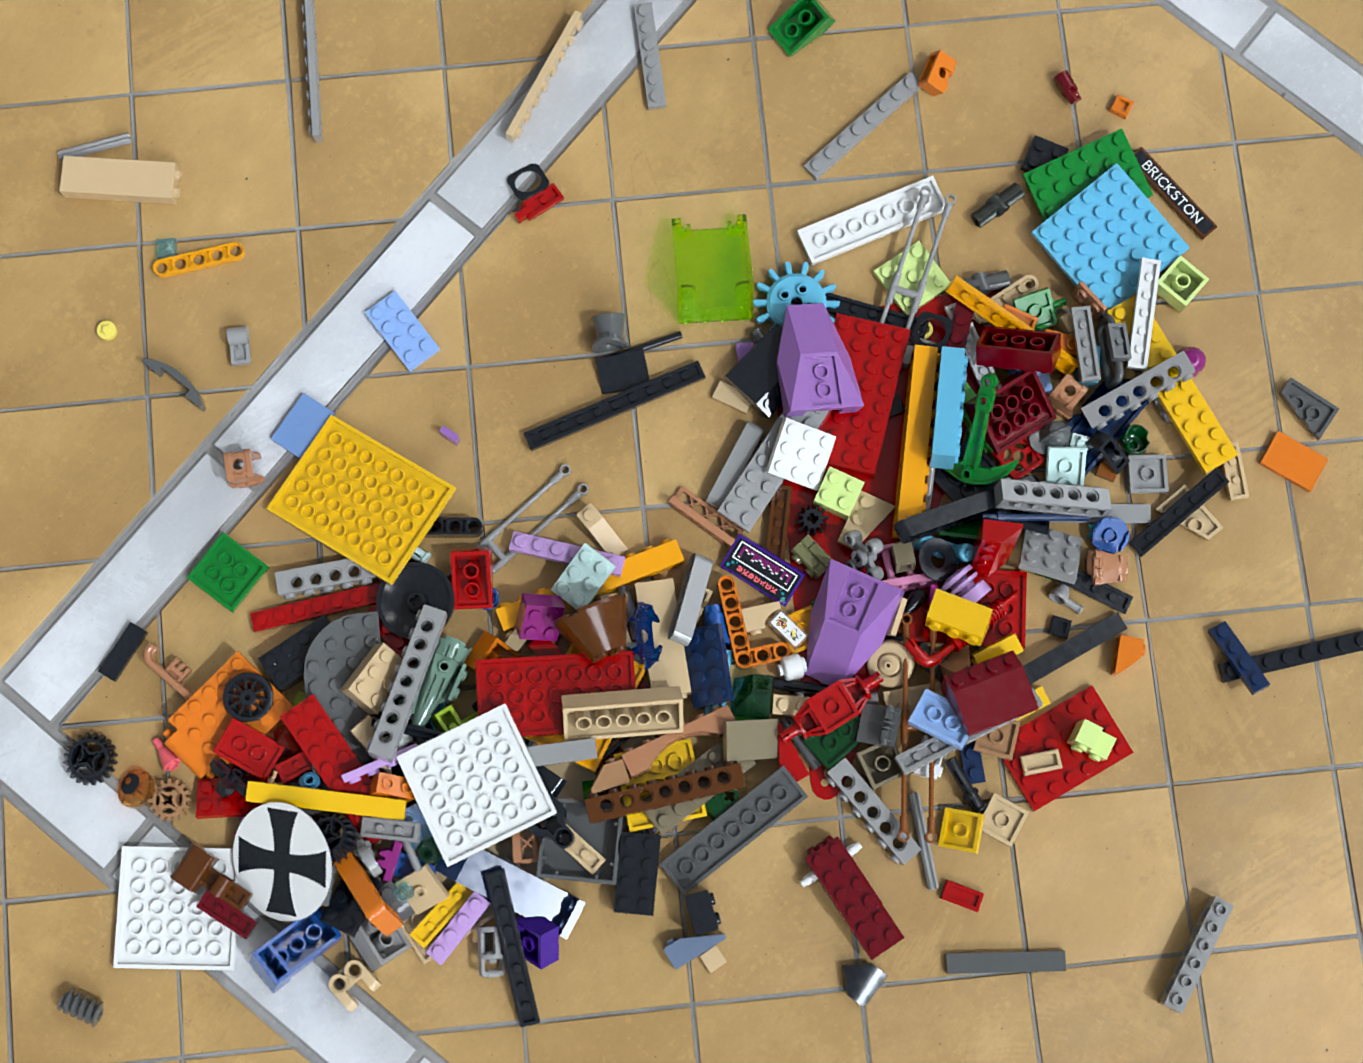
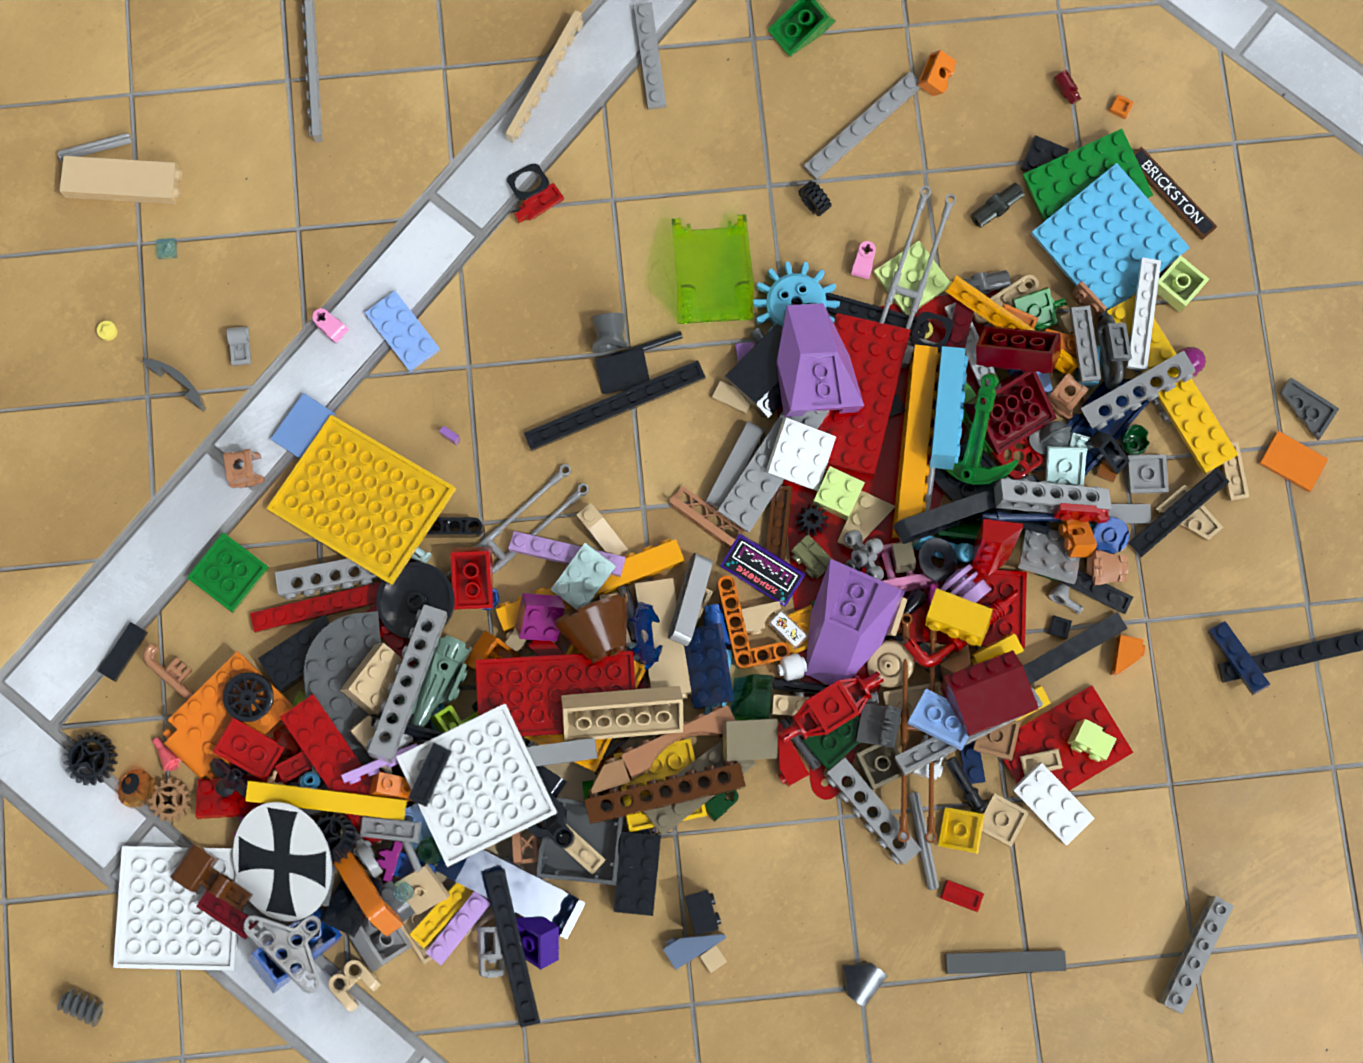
(189, 258): light orange beam -> none
(282, 940): none -> light grey beam
(331, 326): none -> bright pink piece
(430, 775): none -> black plate
(733, 830): dark grey plate -> none
(815, 198): none -> black tyre
(851, 894): dark red piece -> none
(863, 262): none -> bright pink piece
(869, 221): white plate -> none
(1053, 803): none -> white plate
(1078, 538): none -> orange brick
(1081, 512): none -> red hinge

